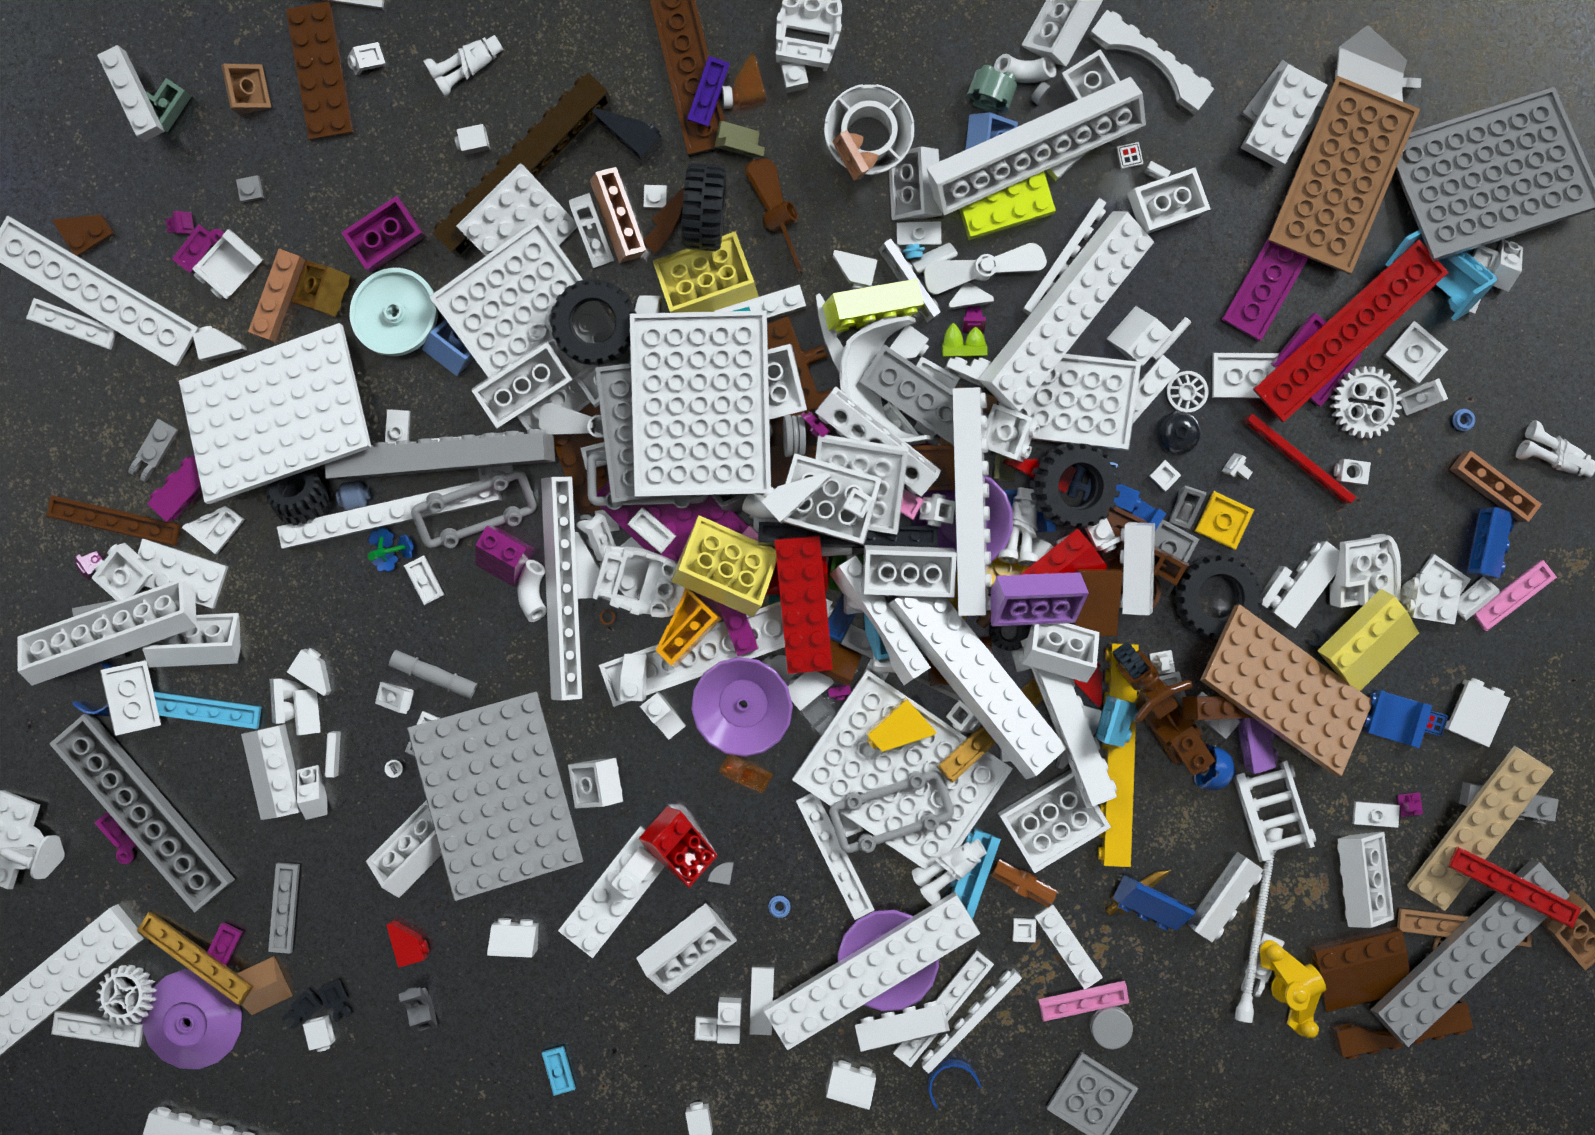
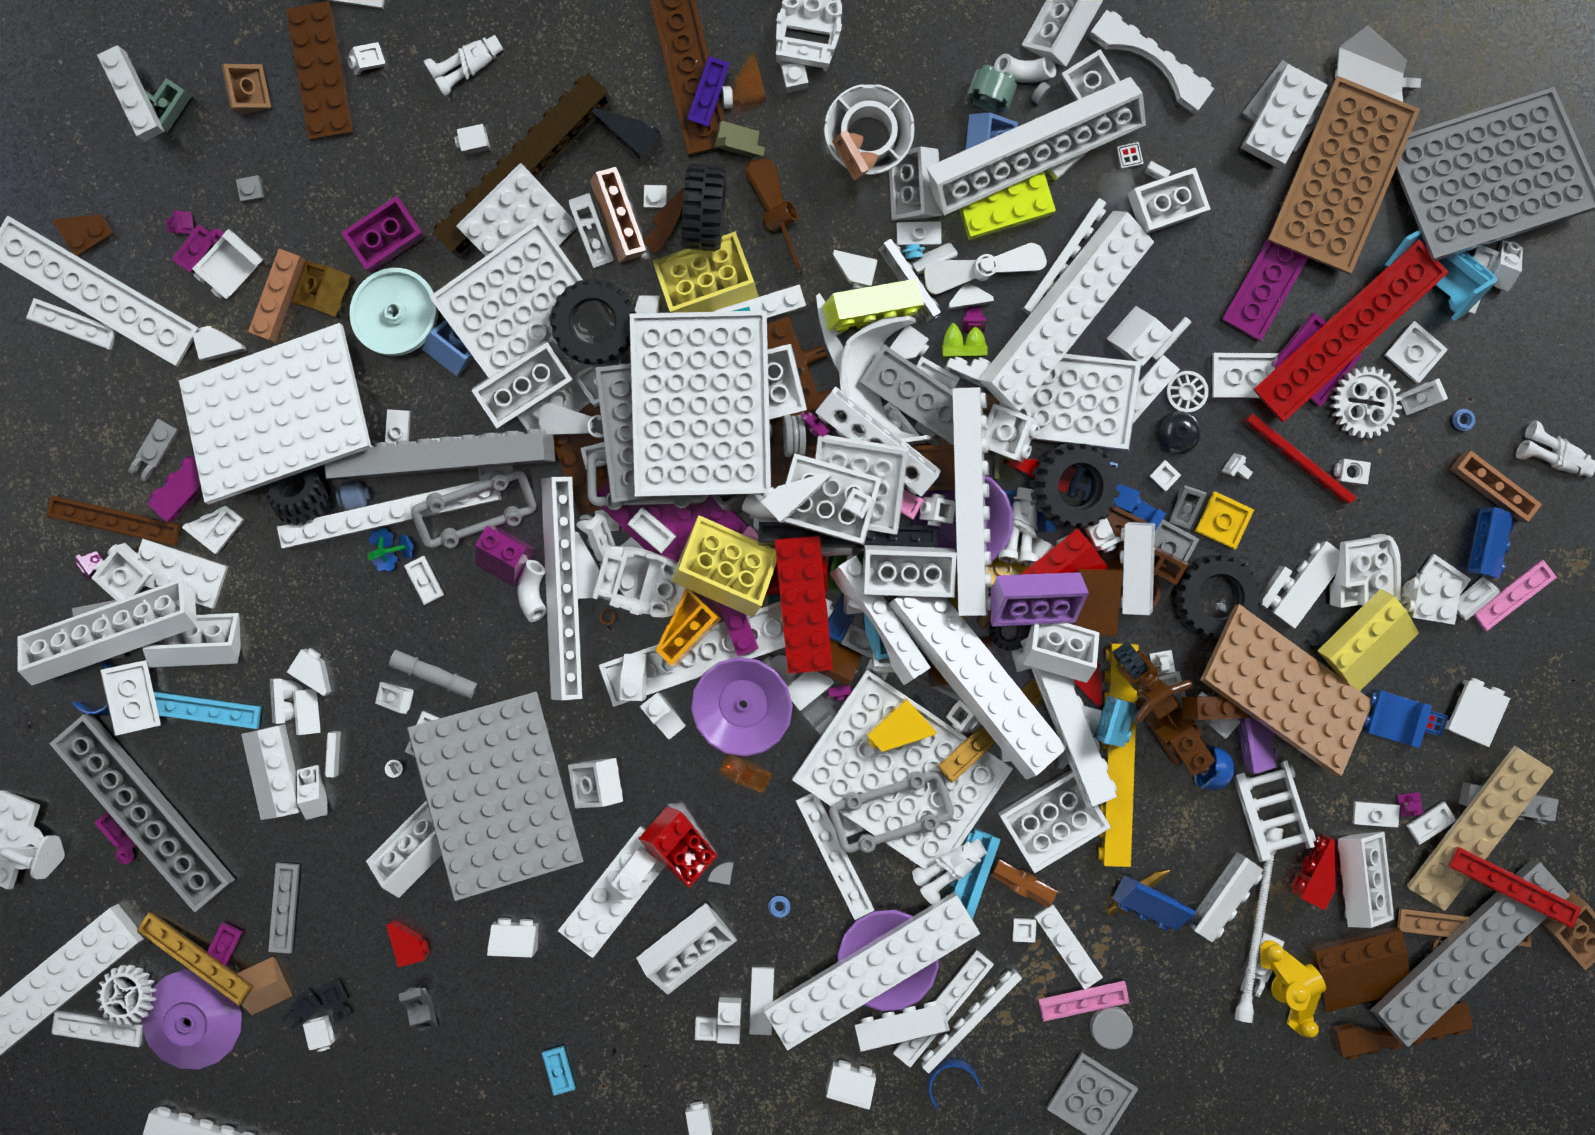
(1317, 877): none -> red slope
(1431, 823): none -> white plate

